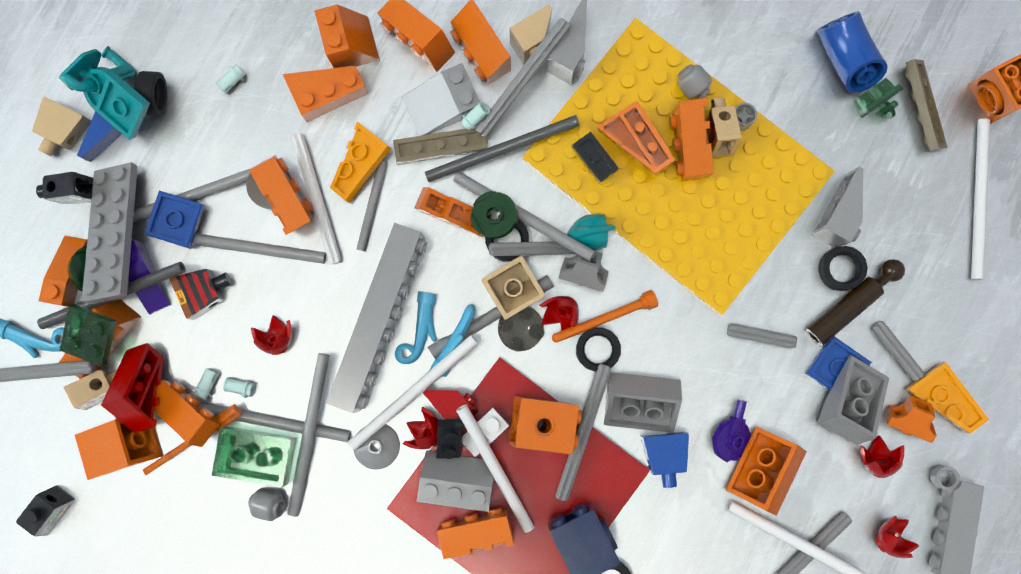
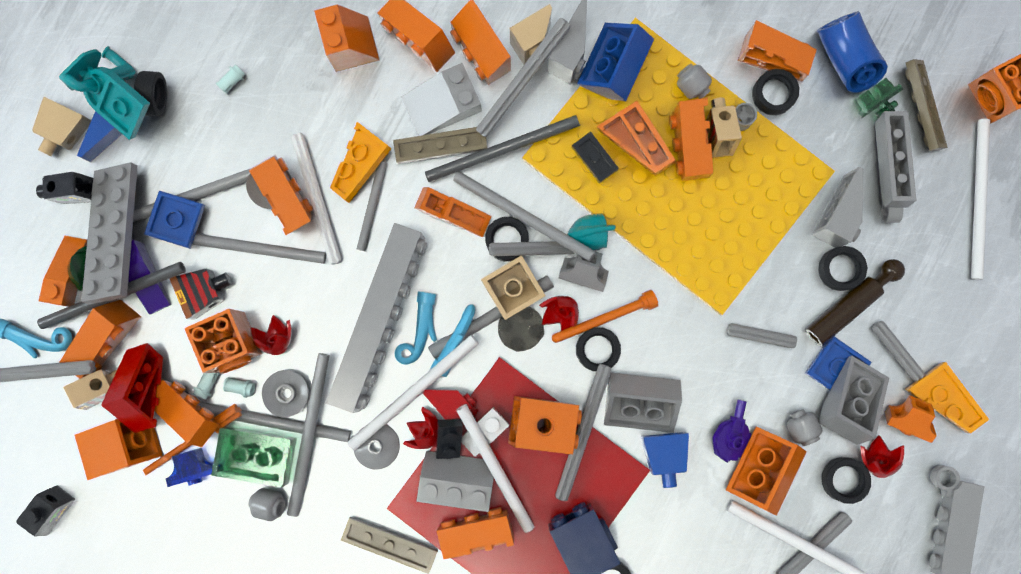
(87, 335): clear green plate -> none
(189, 468): none -> clear blue brick
(222, 342): none -> orange brick
(273, 394): none -> light grey dish
(324, 89): orange wedge -> none
(389, 545): none -> plate
(471, 119): light aqua pin -> none
(481, 212): dark green plate -> none
(616, 60): none -> blue slope
(772, 49): none -> orange wedge
(783, 76): none -> black tyre
(804, 427): none -> light grey head
(864, 480): none -> black tyre
(890, 539): red piece -> none
(895, 164): none -> light grey hinge

